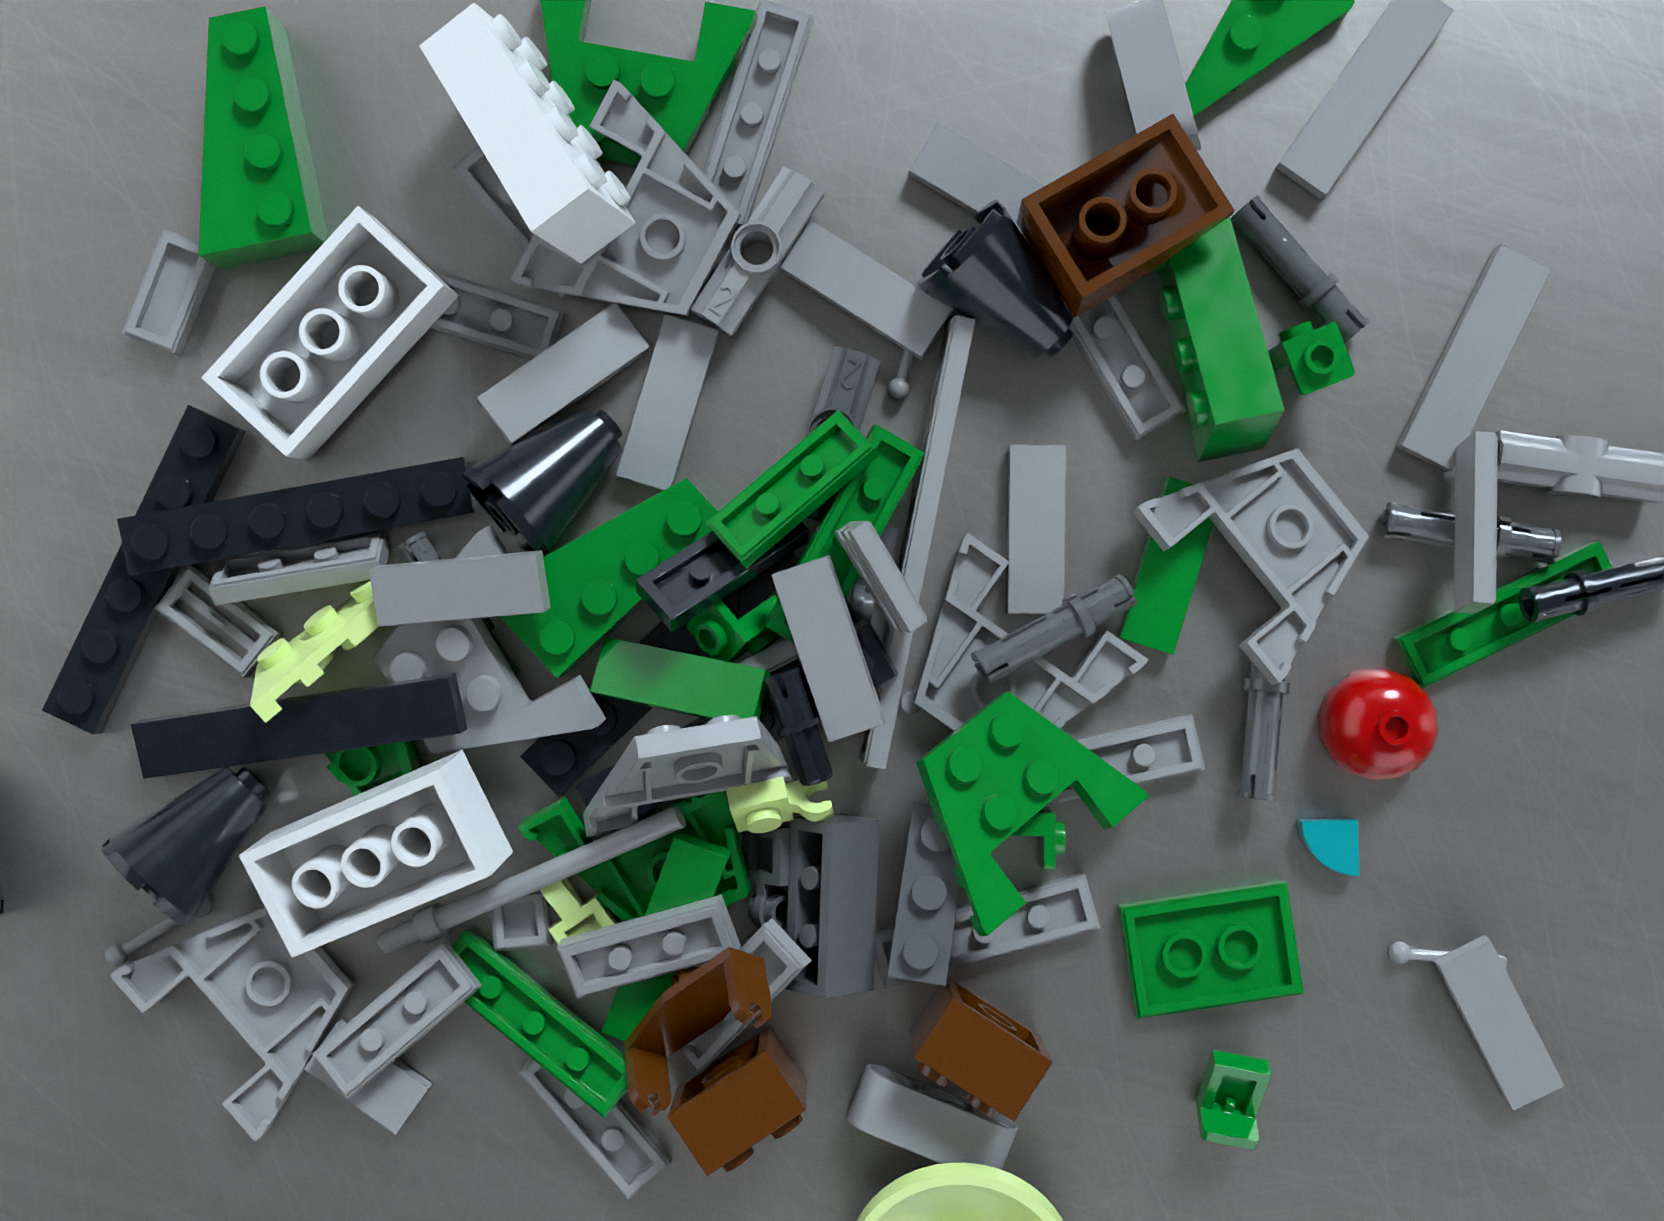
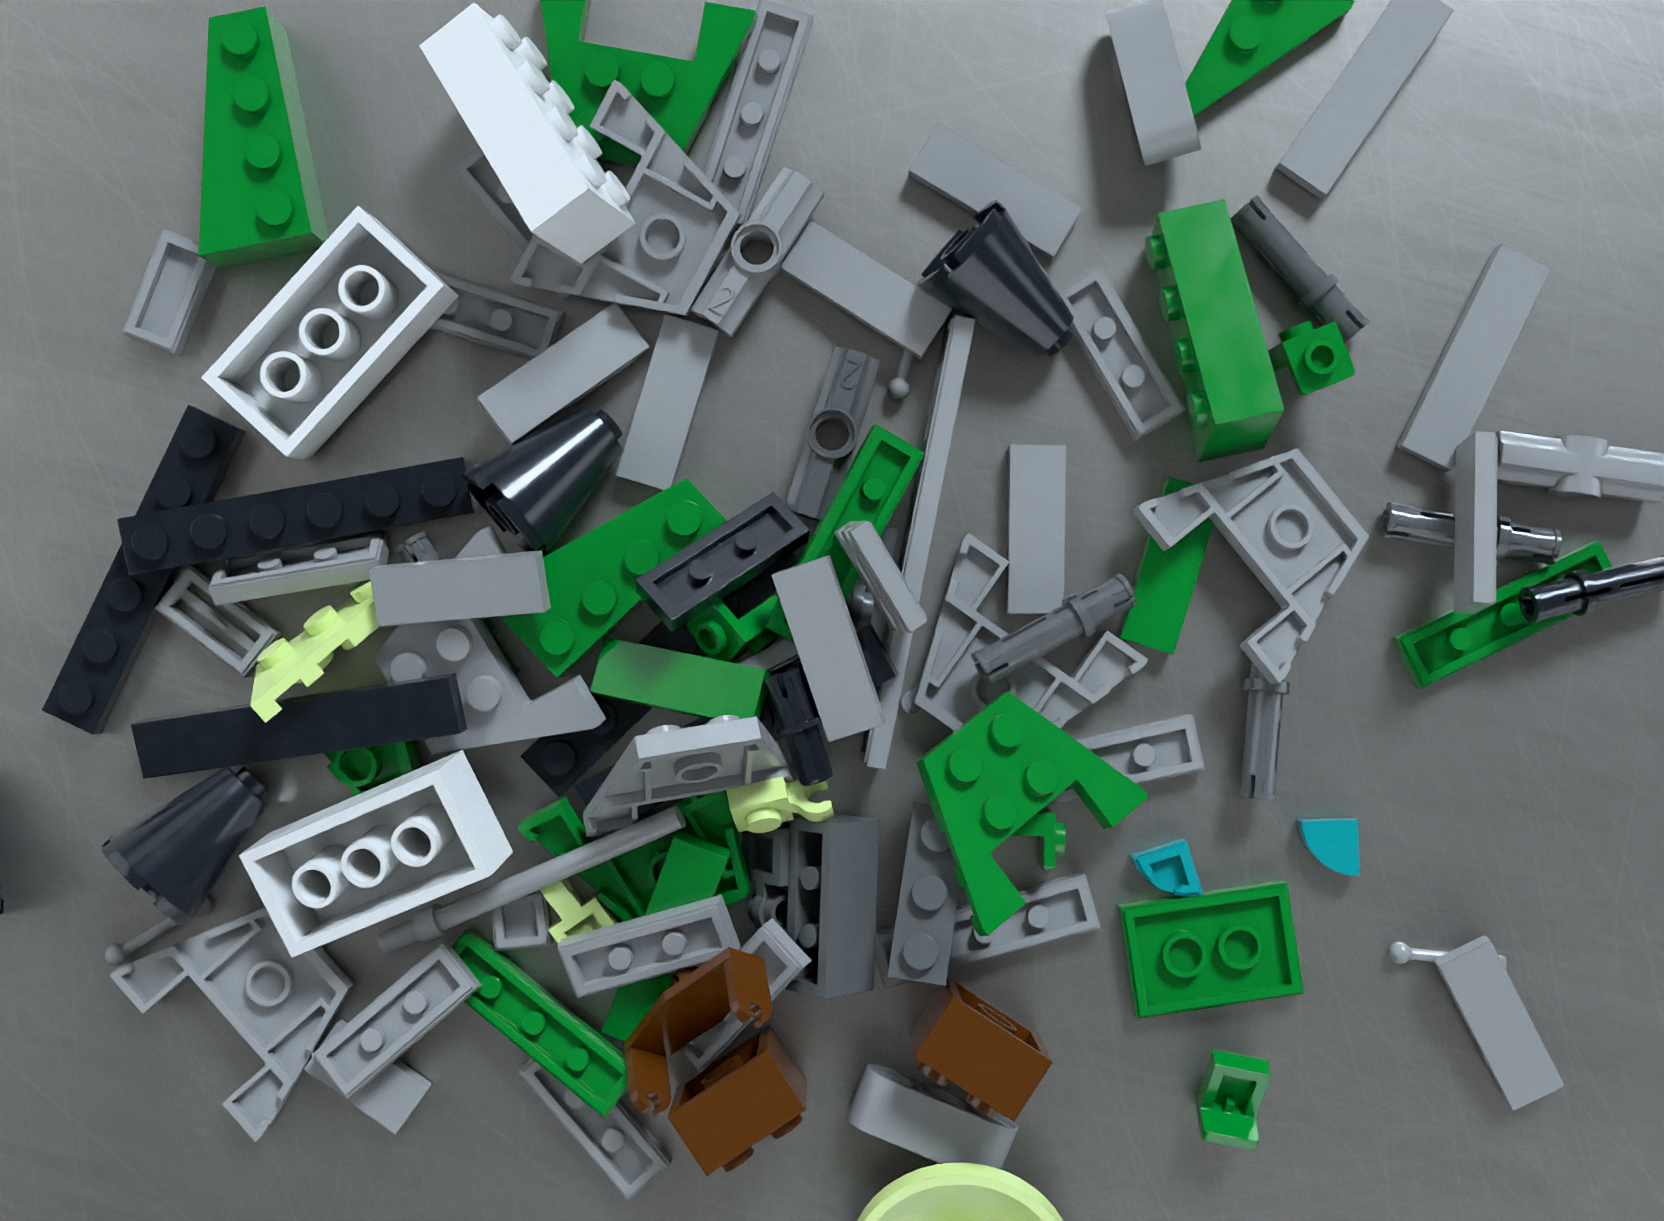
(792, 489): green tile -> none
(1122, 214): reddish brown slope -> none
(1169, 868): none -> teal tile
(1378, 724): red cylinder -> none

